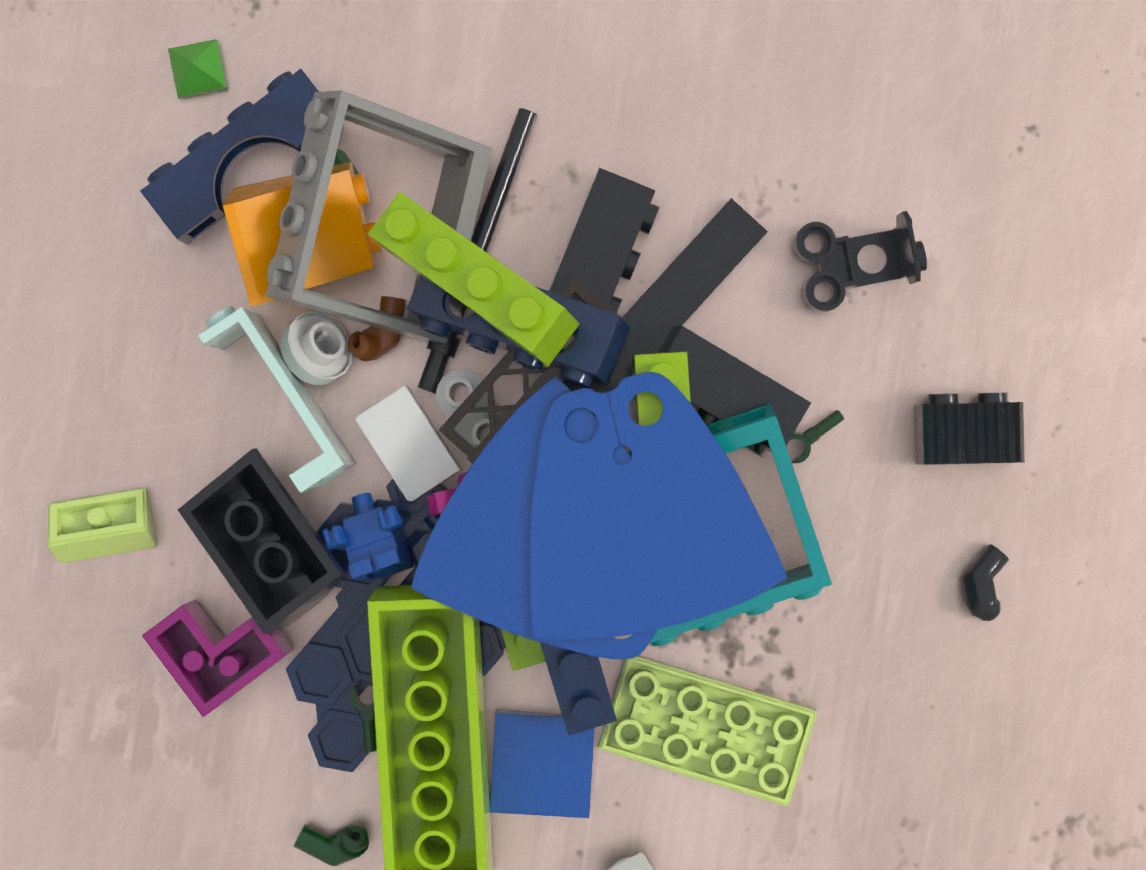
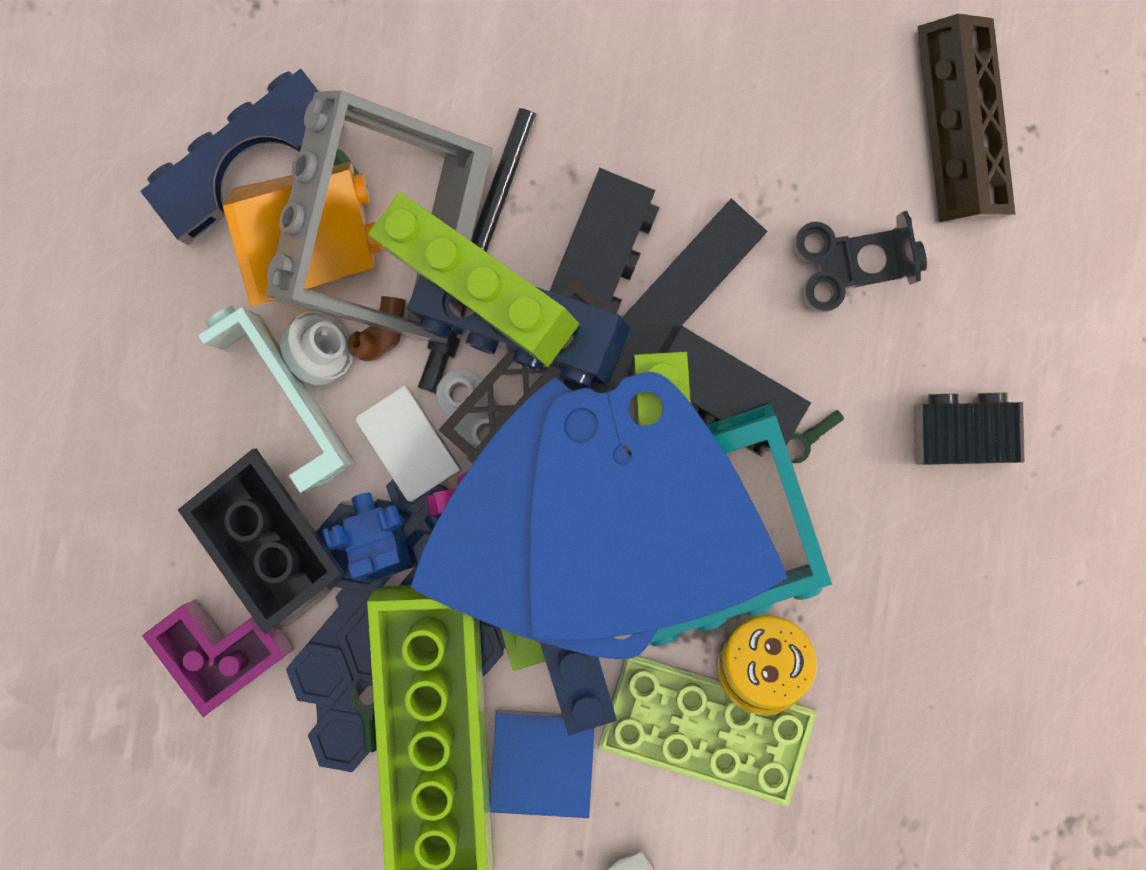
(101, 525): yellowish green slope -> none
(197, 68): bright green slope -> none
(336, 847): dark green arm -> none
(767, 665): none -> yellow head
(960, 118): none -> dark brown fence
(979, 584): black arm -> none

